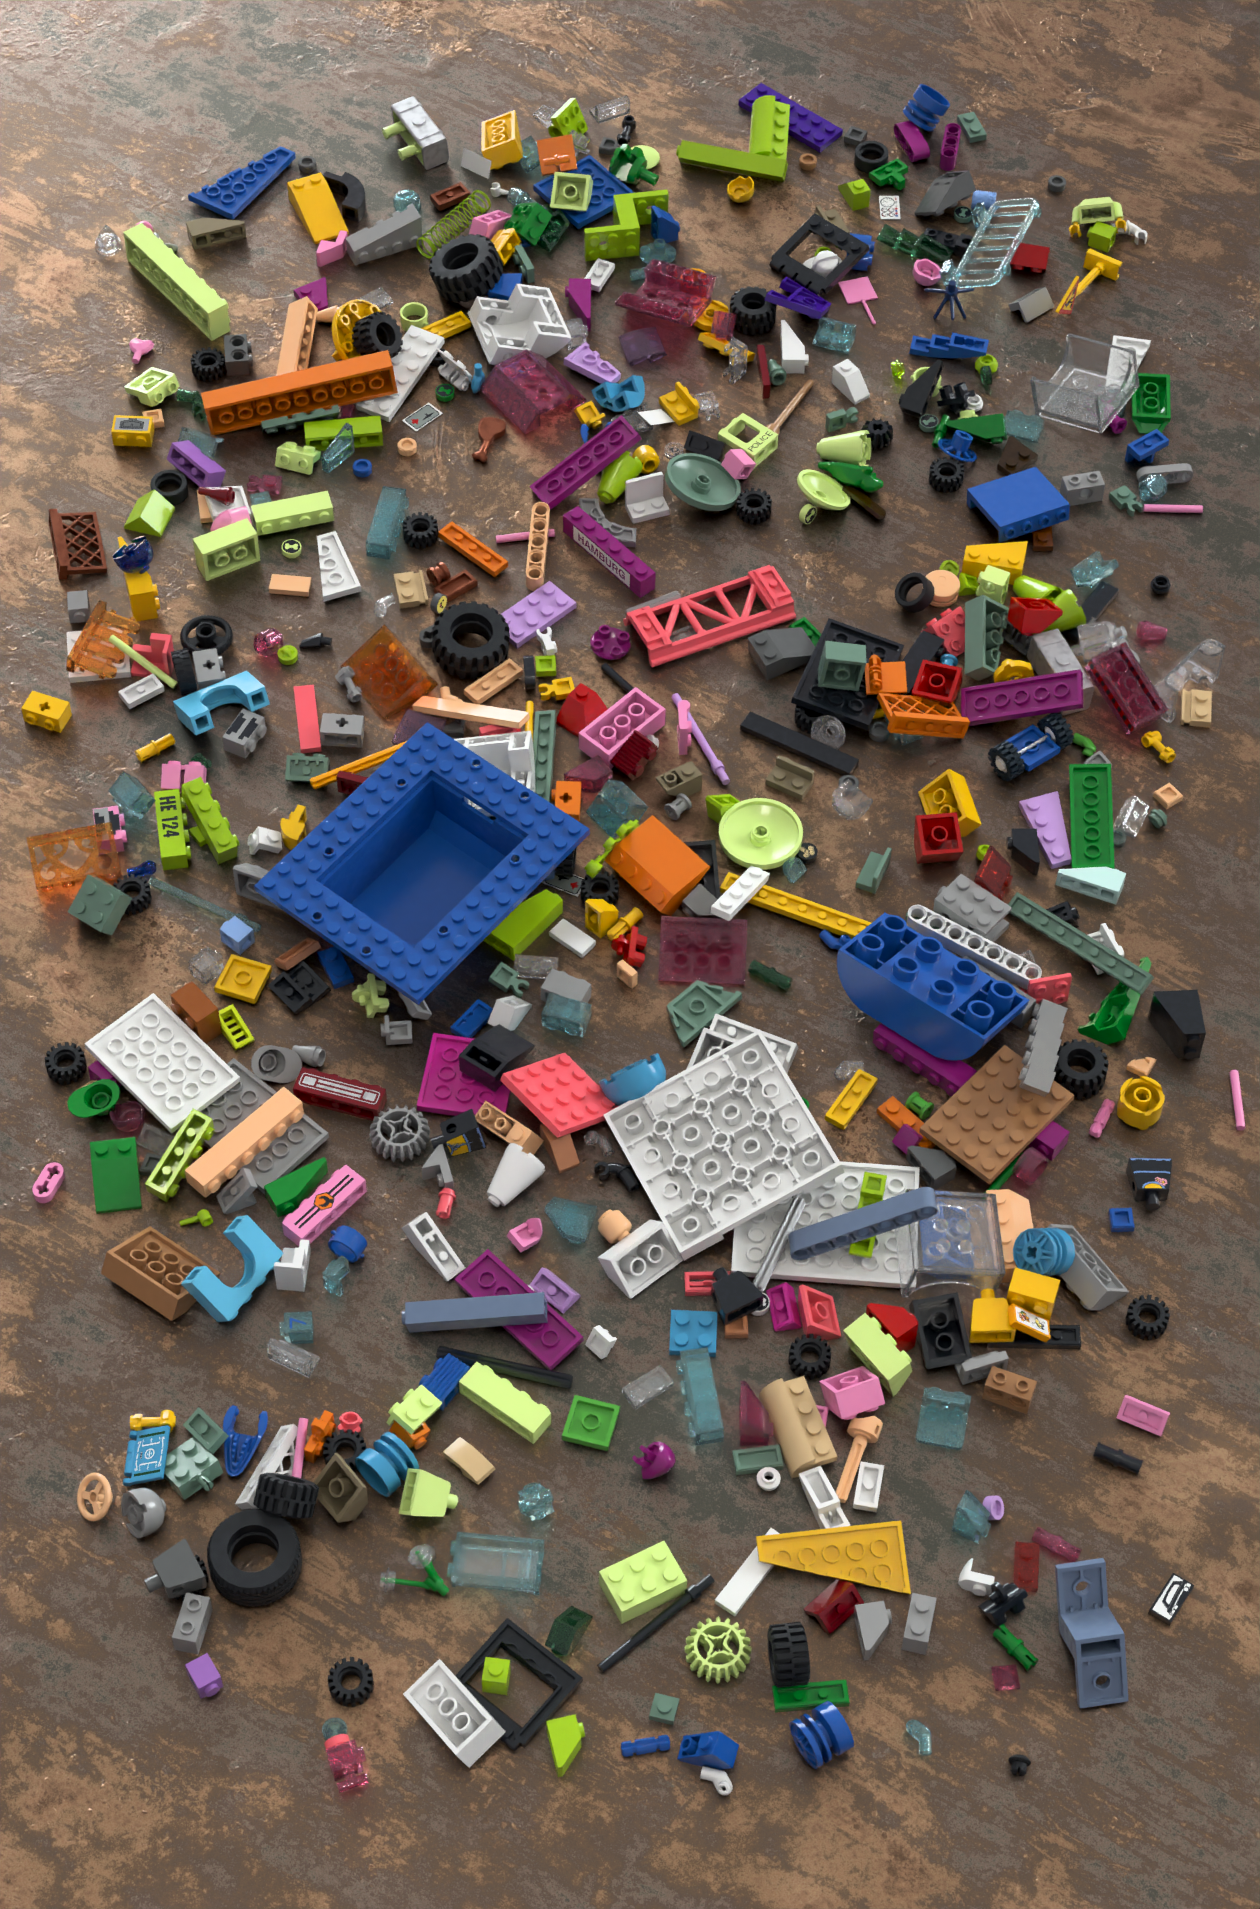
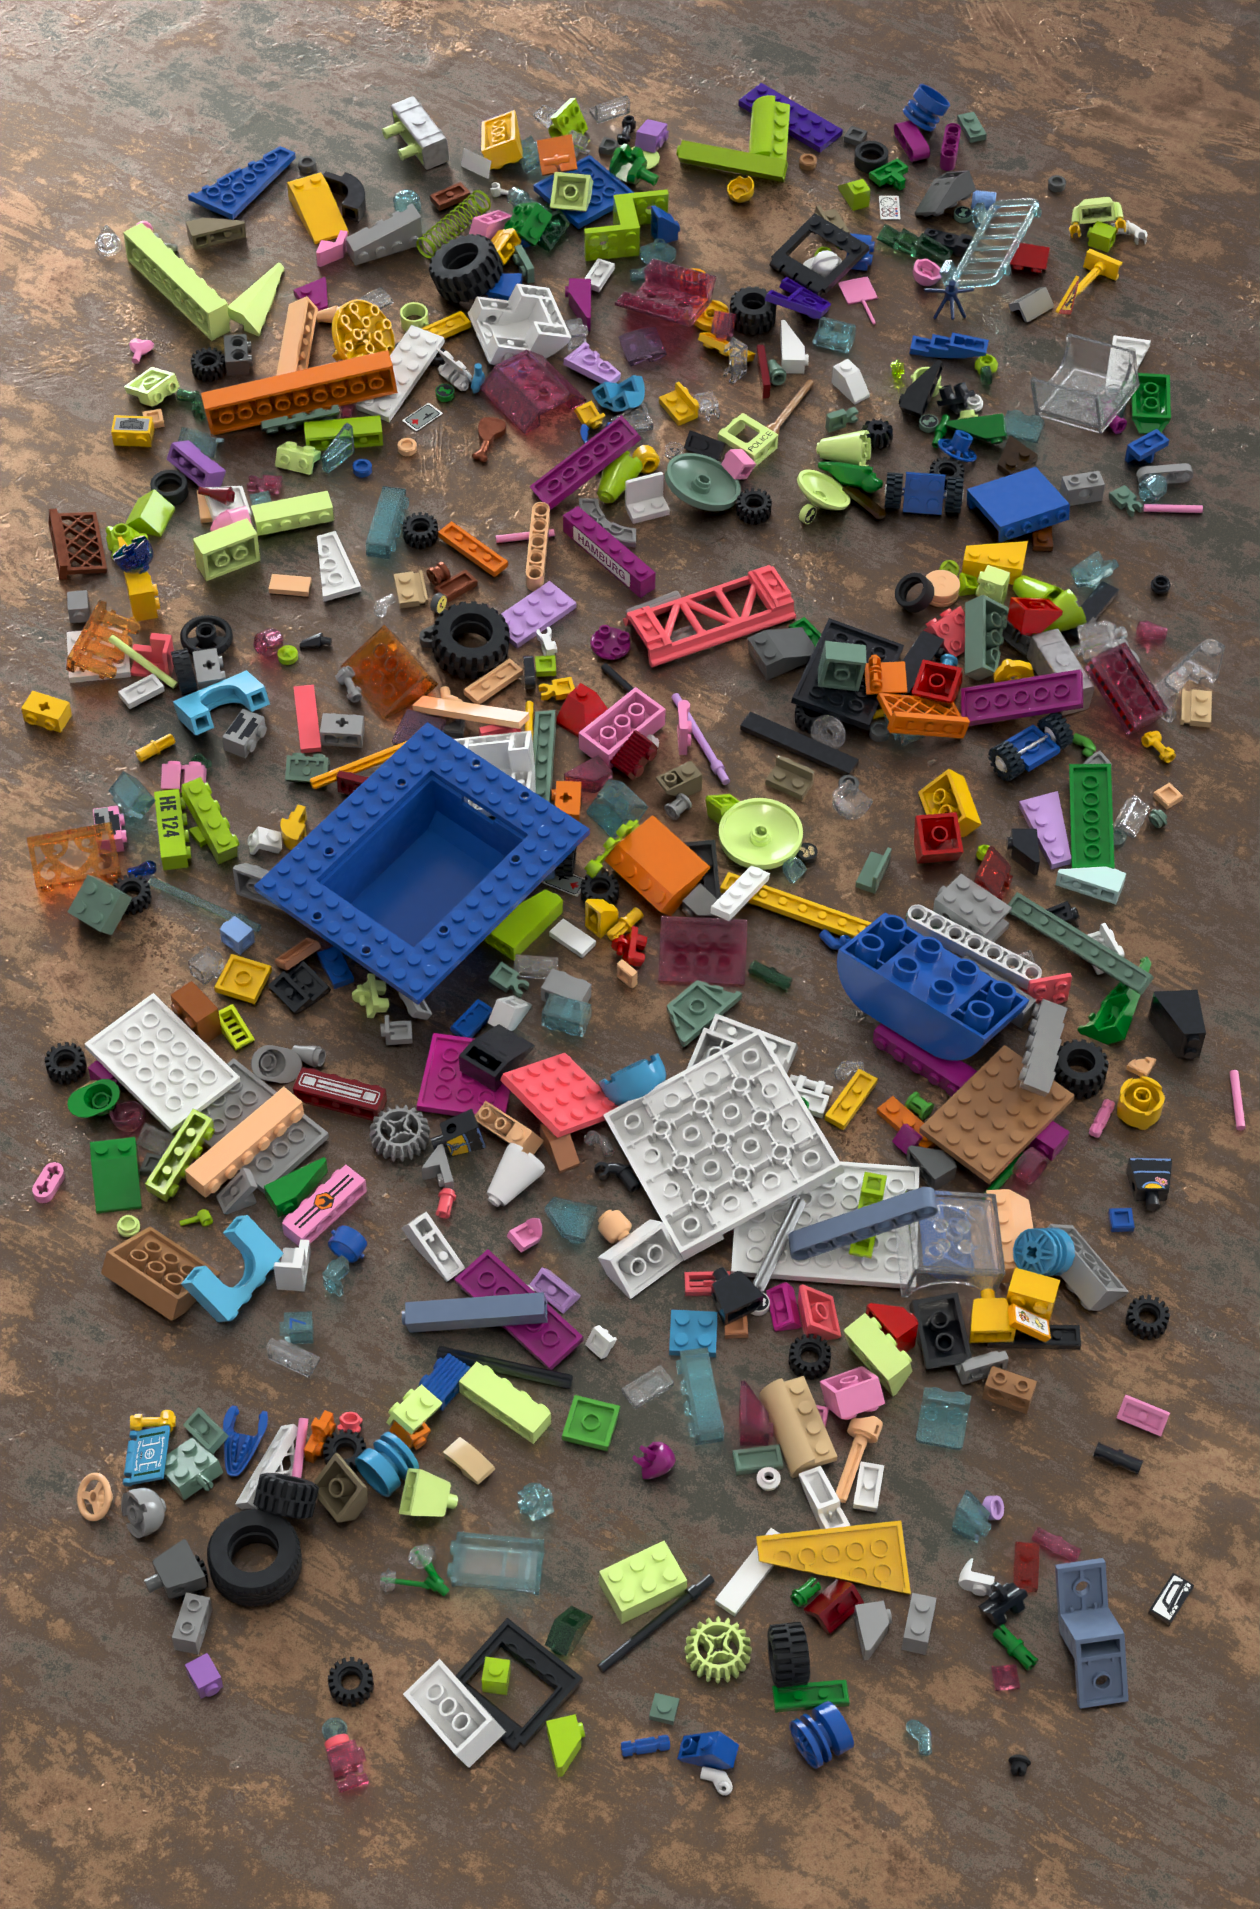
(120, 530): none -> lime rock
(128, 1226): none -> yellowish green plate
(256, 301): none -> yellowish green wedge
(291, 548): yellowish green tile -> none
(377, 334): black tyre -> none
(651, 135): none -> medium lavender brick
(656, 417): white sticker -> none
(805, 1592): none -> green pin
(817, 1100): none -> white plate
(924, 493): none -> plate

